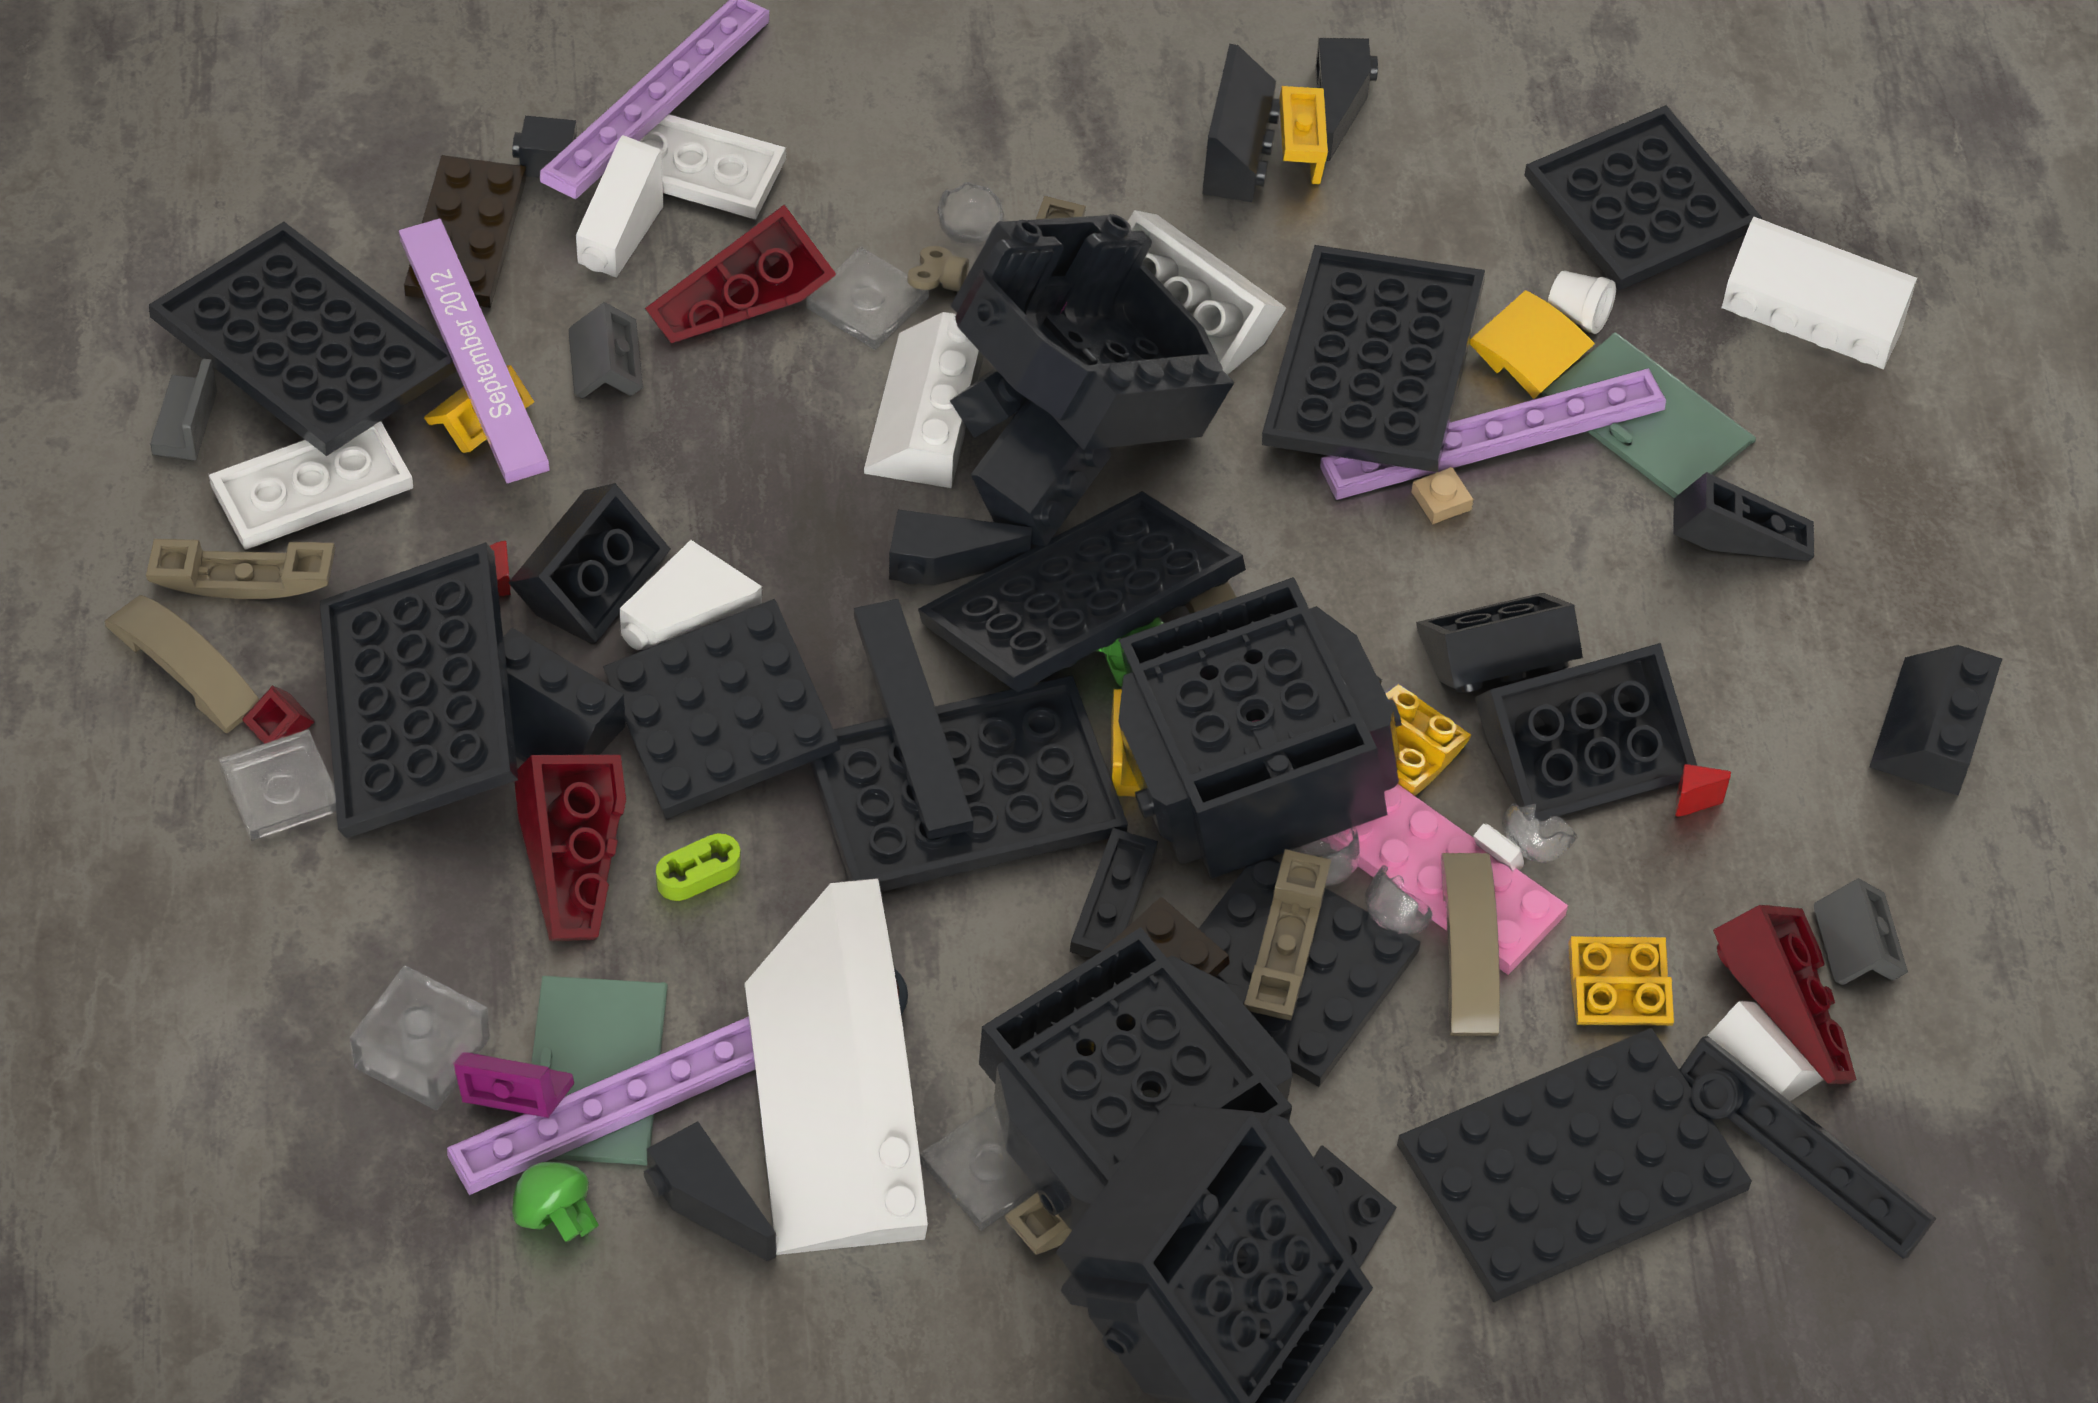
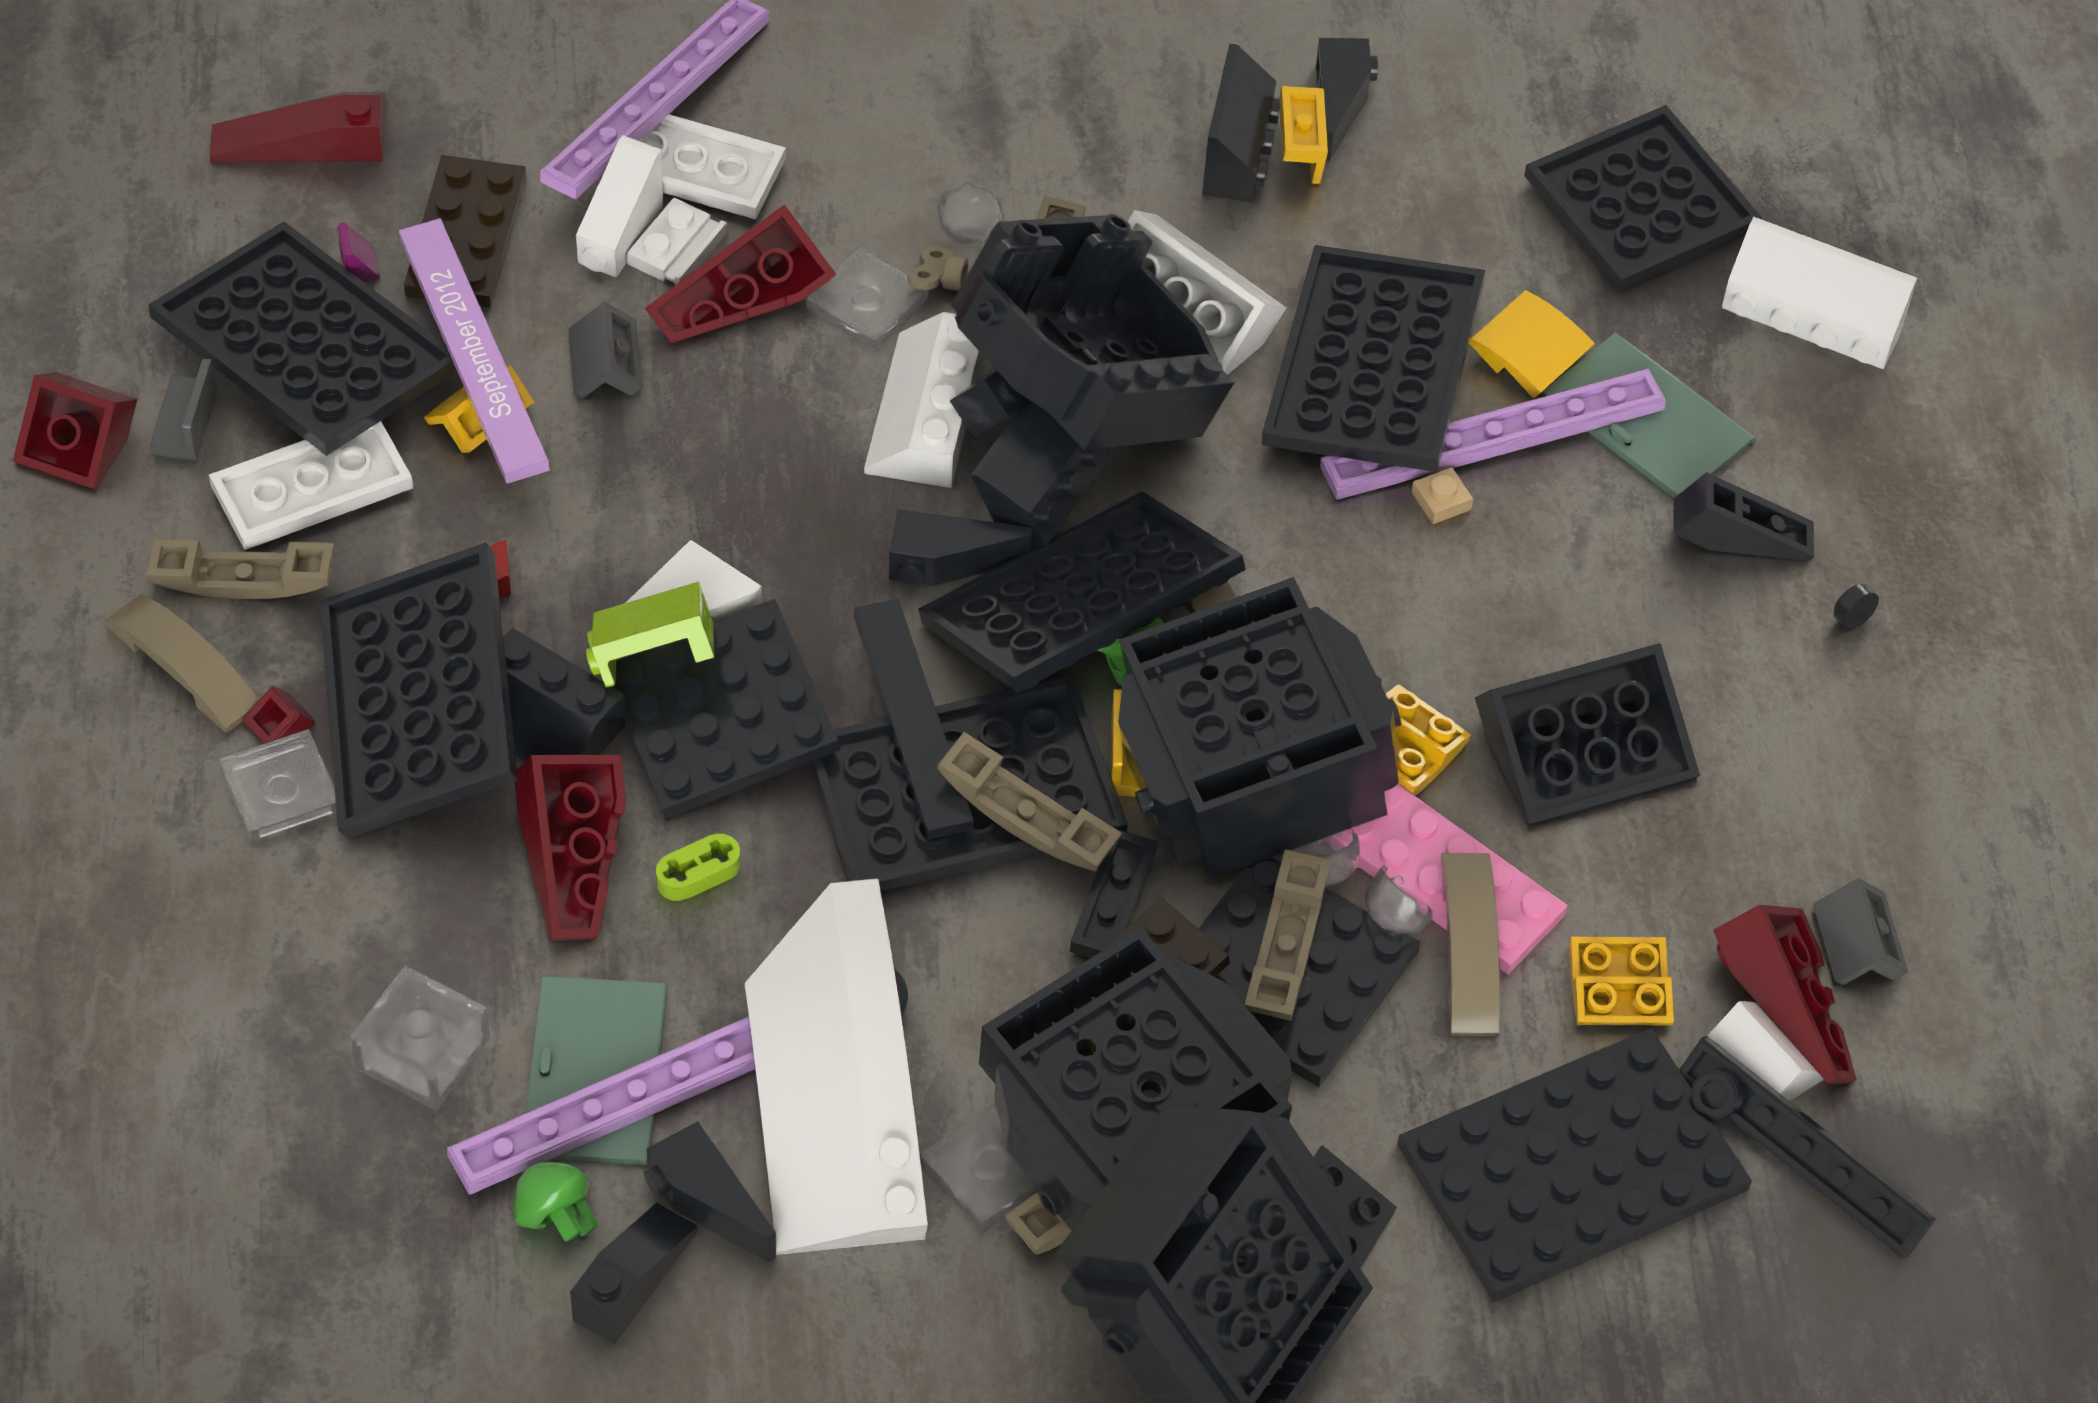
(73, 428): none -> dark red slope
(316, 130): none -> dark red wedge
(357, 253): none -> magenta slope
(510, 1084): magenta panel -> none
(542, 141): black brick -> none
(590, 563): black slope -> none
(629, 1271): none -> black slope
(650, 624): none -> lime panel
(676, 242): none -> white plate
(1023, 809): none -> dark tan slope
(1499, 847): white tile -> none
(1502, 641): black slope -> none
(1537, 839): clear hair -> none
(1583, 299): white piece -> none
(1700, 789): red slope -> none
(1856, 606): none -> black tile
(1936, 716): black slope -> none

